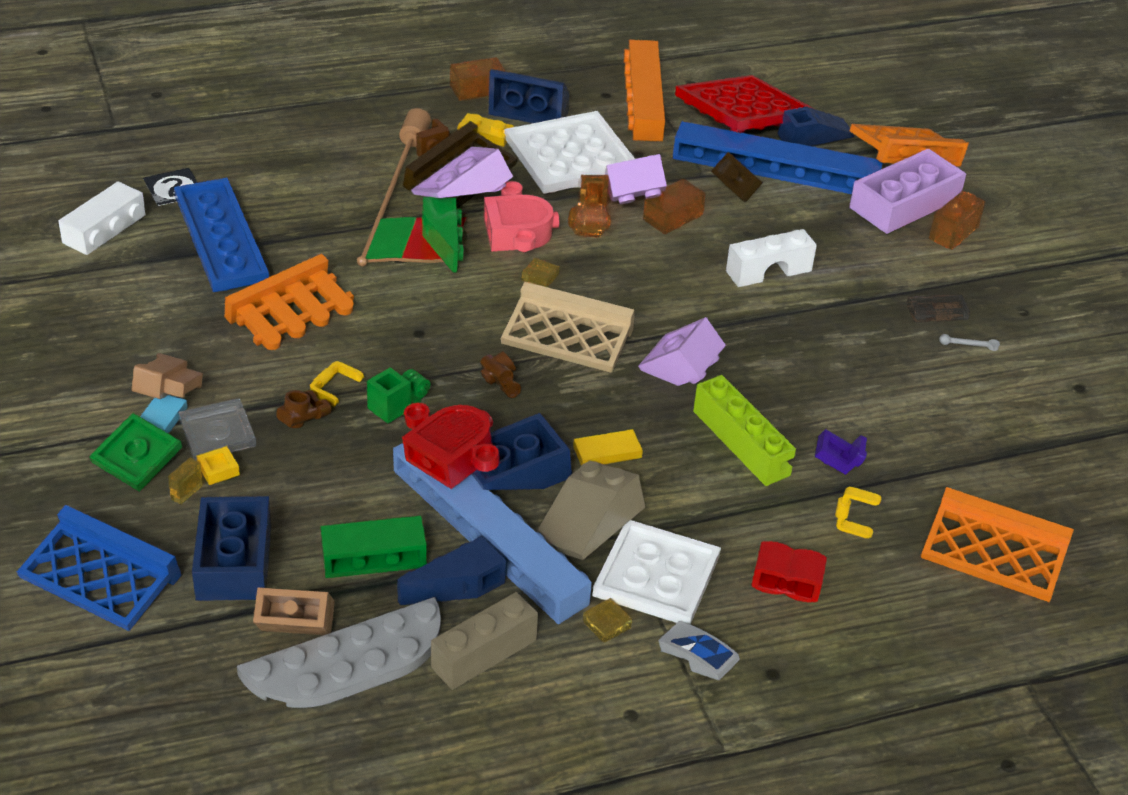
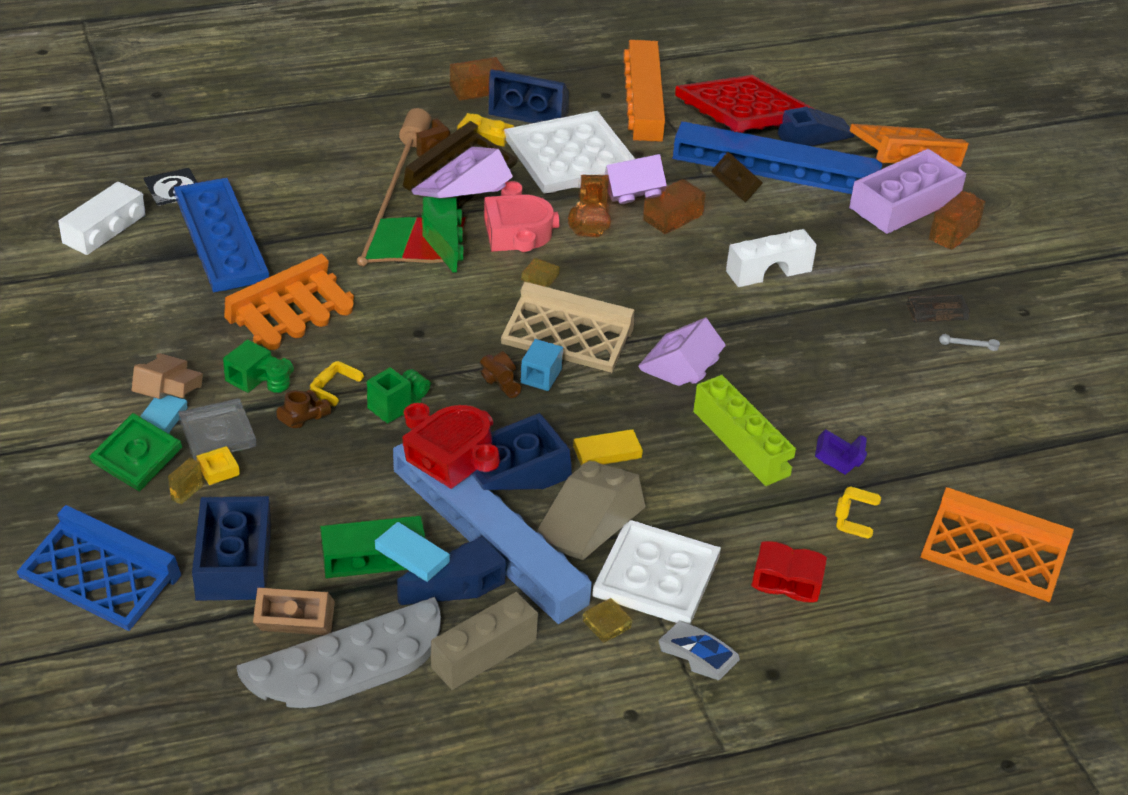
(252, 364): none -> green brick
(412, 551): none -> medium azure tile
(541, 364): none -> dark azure brick

